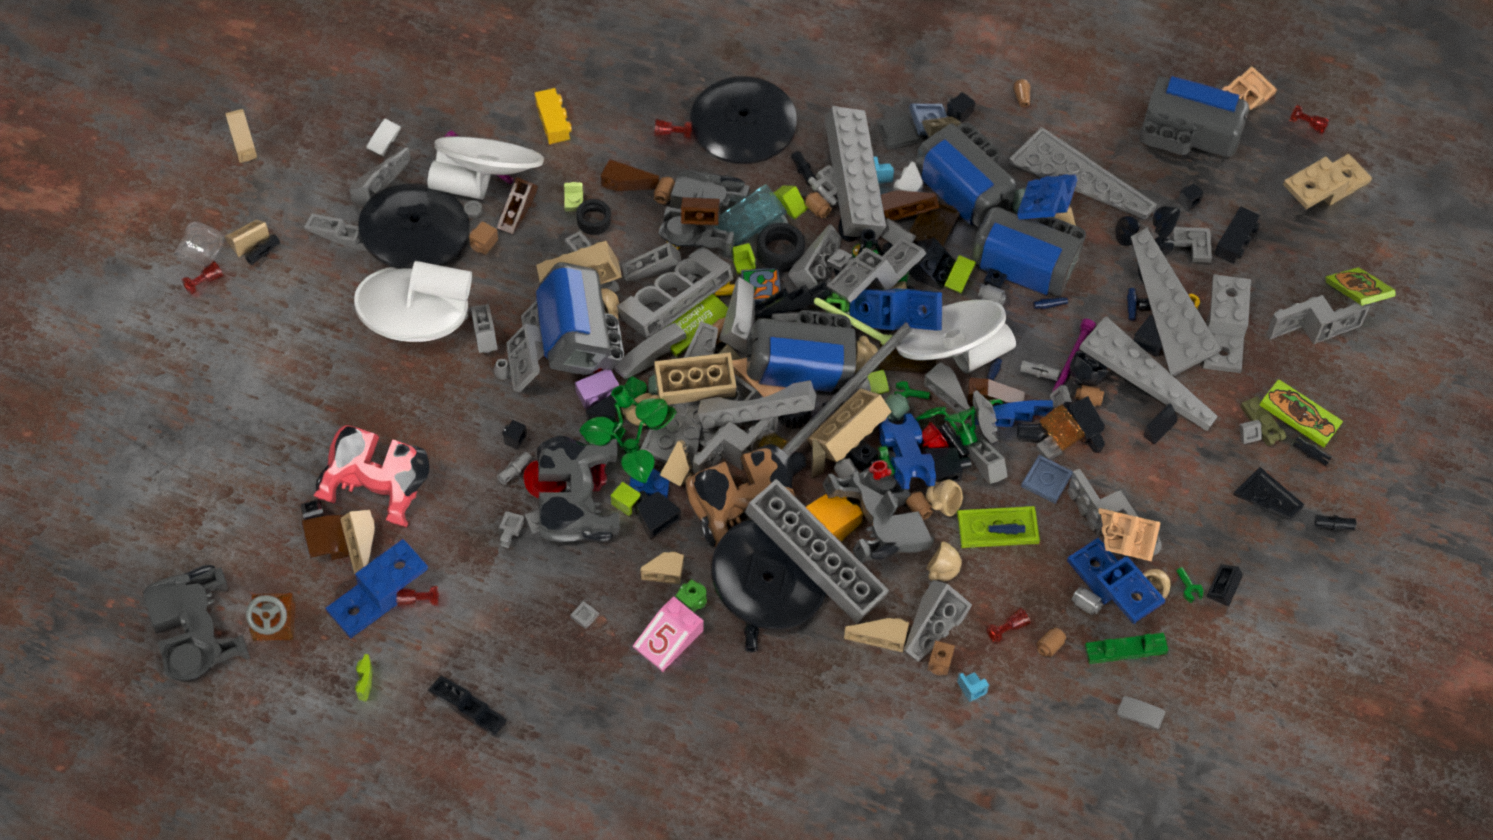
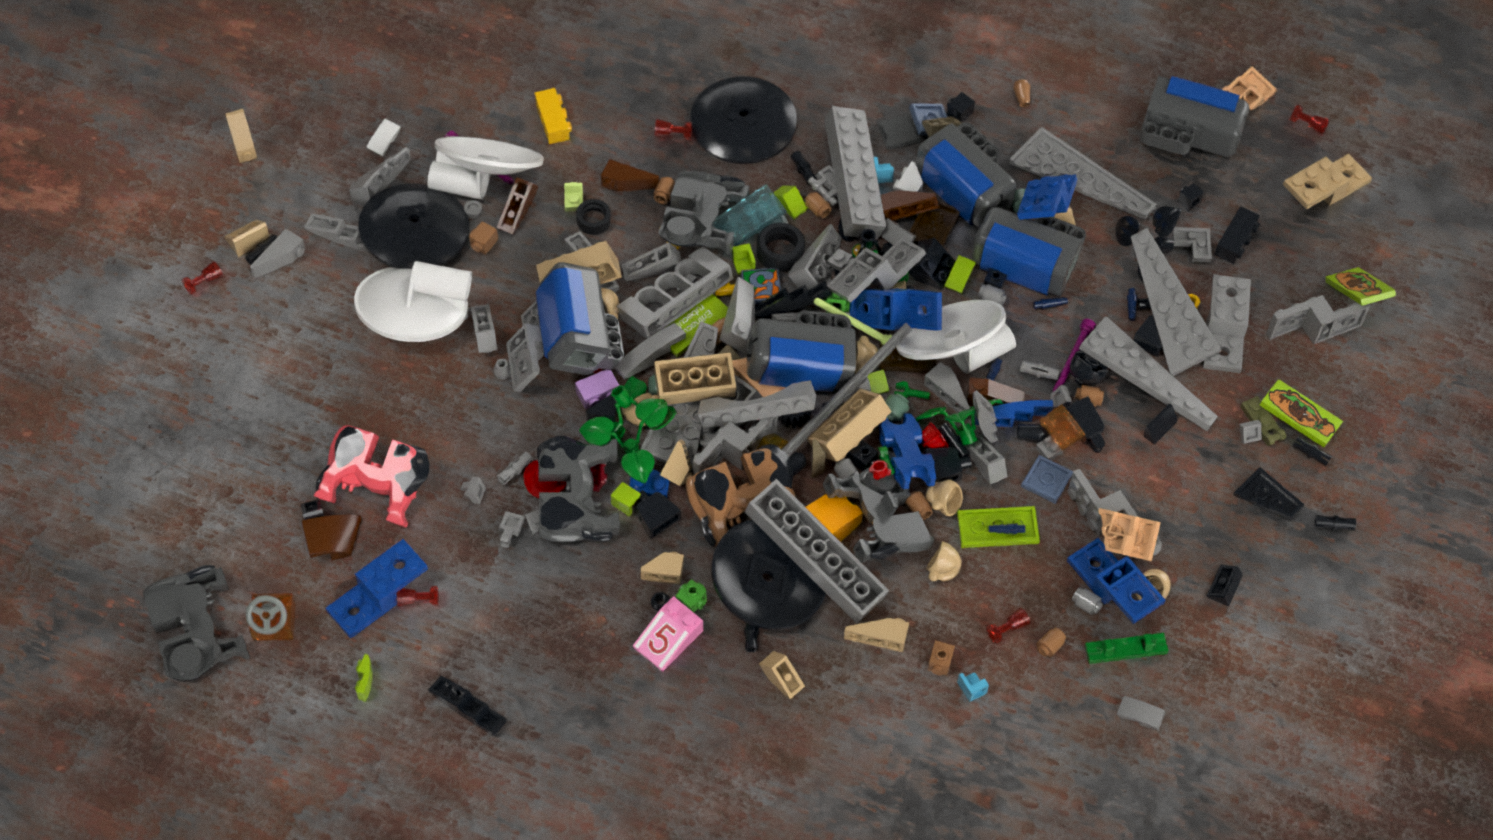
(200, 243): clear slope -> none
(281, 252): none -> light grey slope
(359, 534): tan slope -> none
(474, 489): none -> light grey tile
(514, 434): black plate -> none
(584, 615): light grey tile -> none
(659, 596): none -> black plate
(700, 211): reddish brown brick -> none
(782, 674): none -> tan slope
(937, 614): light grey wedge -> none
(1190, 587): green bar -> none

